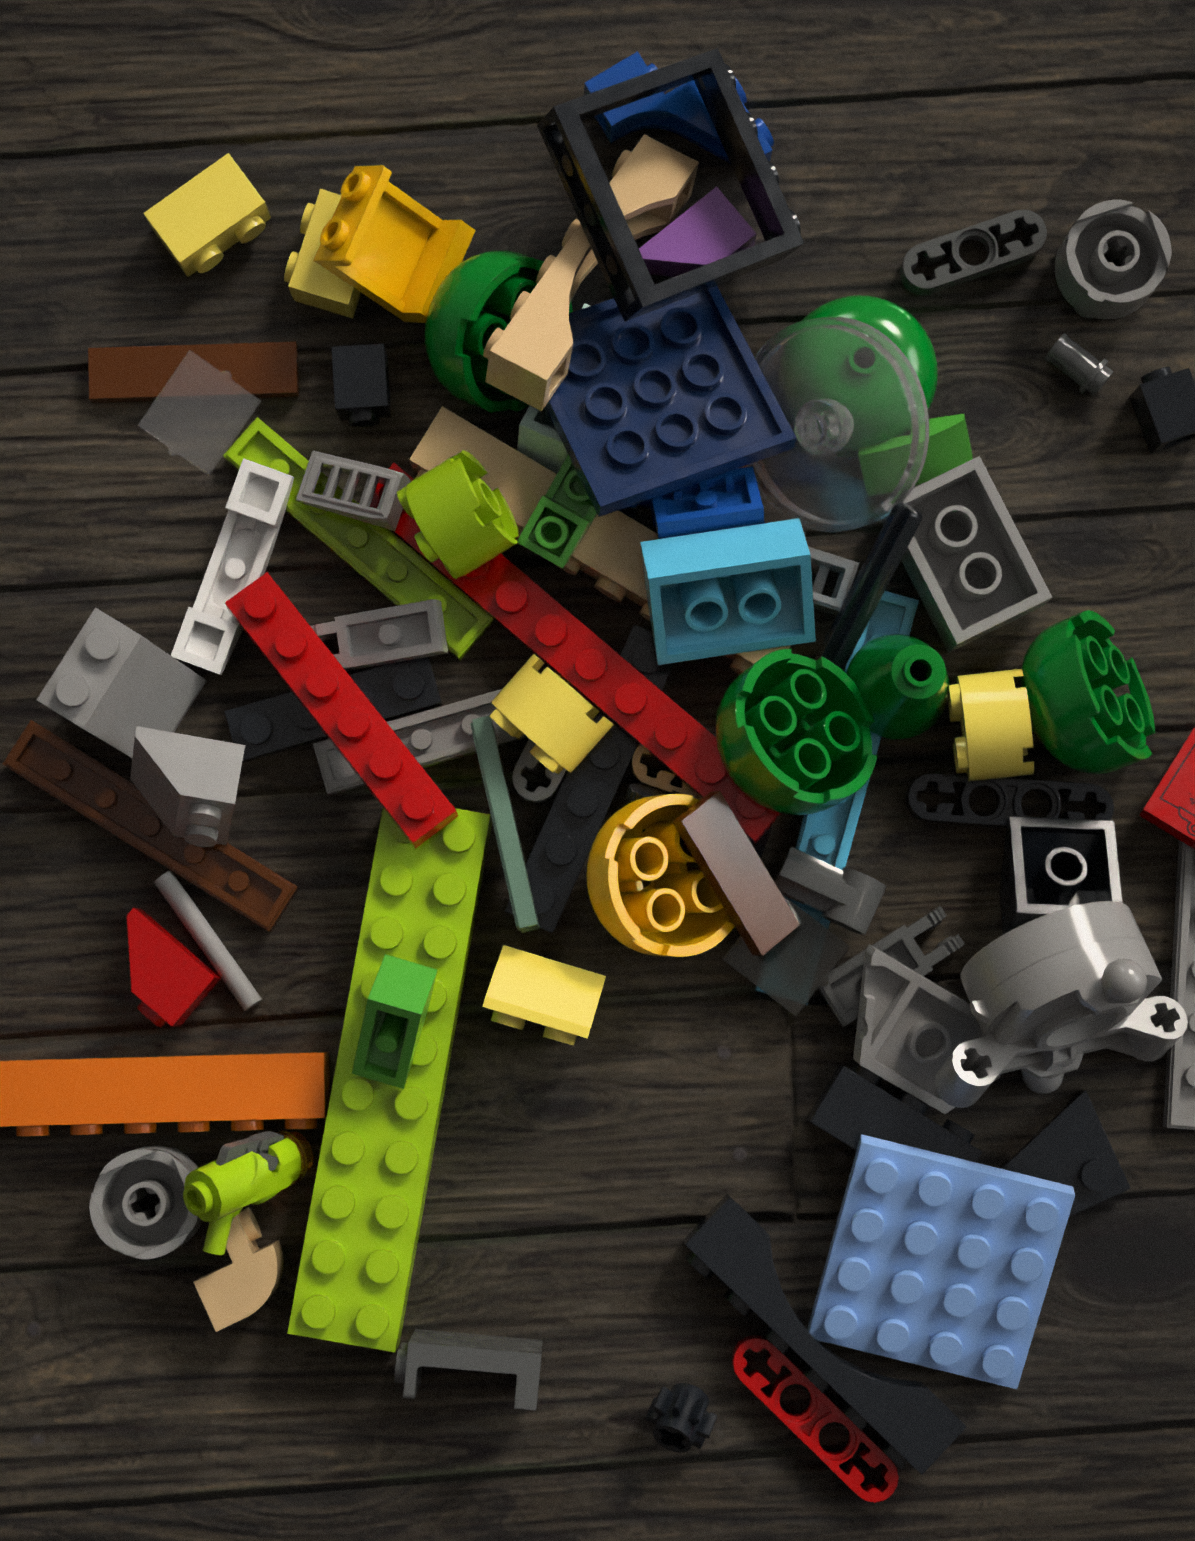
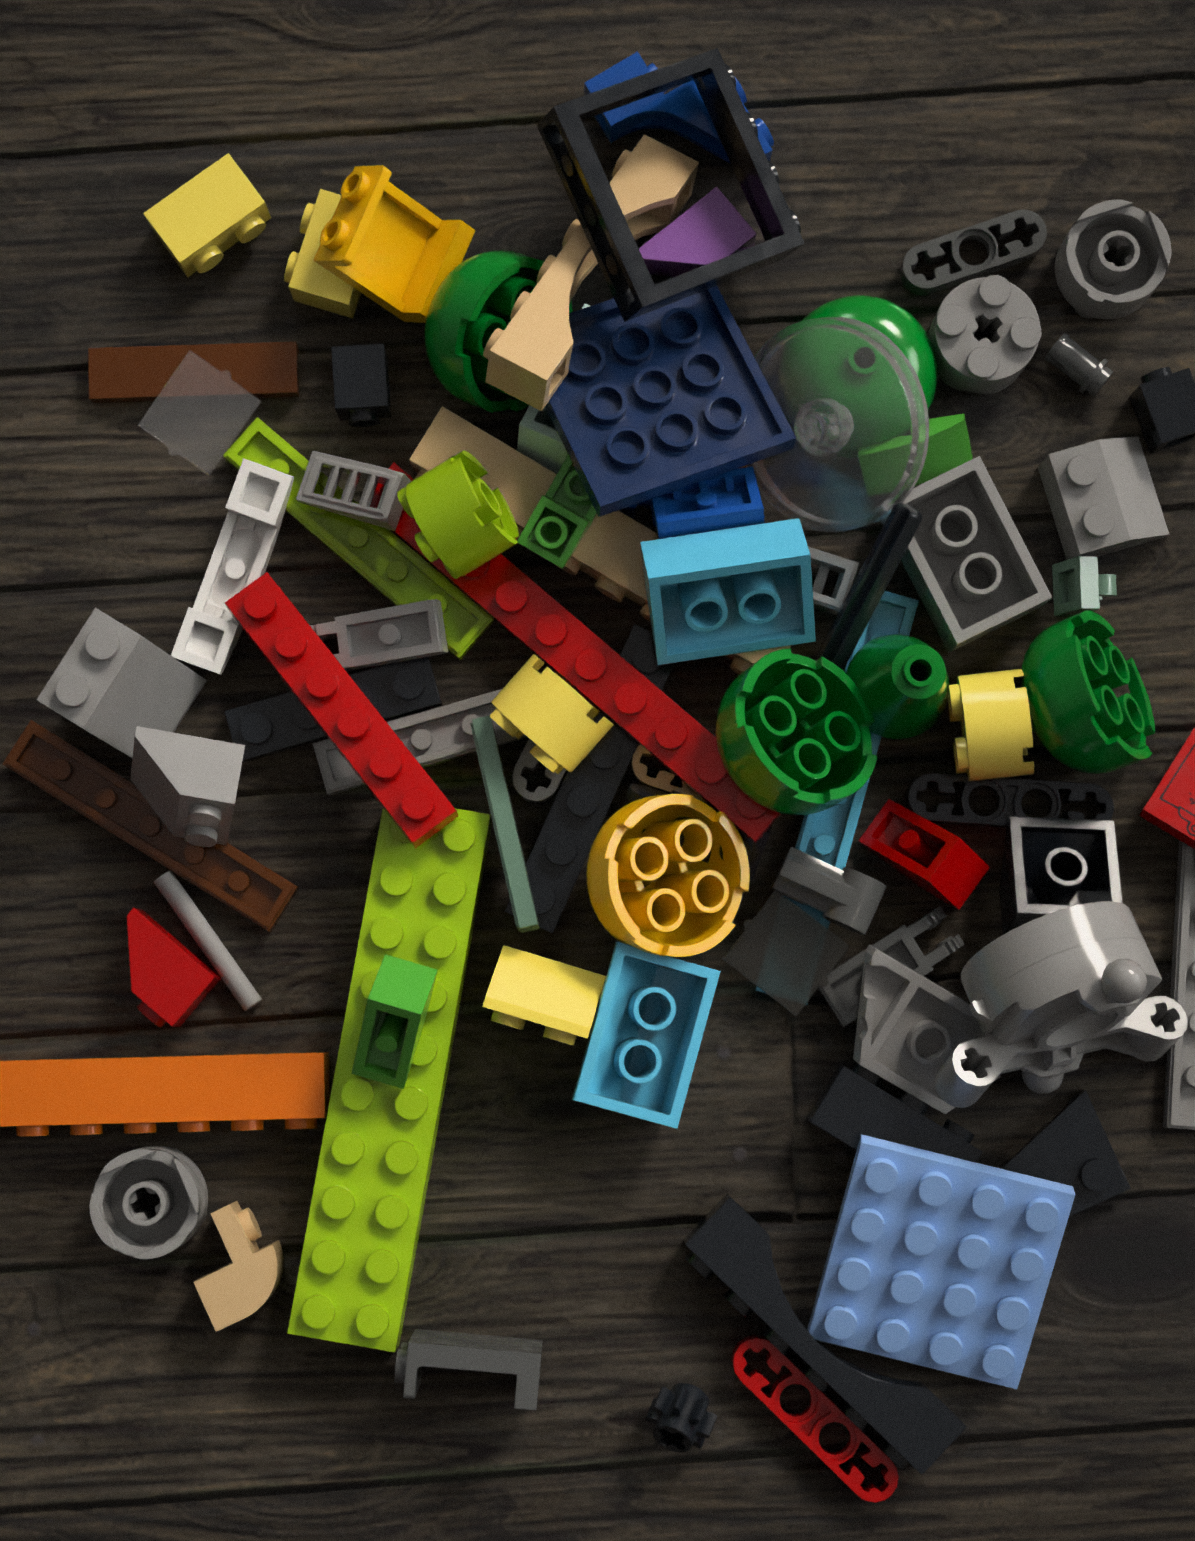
(244, 1175): lime piece -> none
(646, 1035): none -> medium azure slope
(736, 873): tile -> none
(925, 853): none -> red slope
(991, 307): none -> light grey brick
(1079, 586): none -> sand green tile
(1102, 497): none -> light grey slope

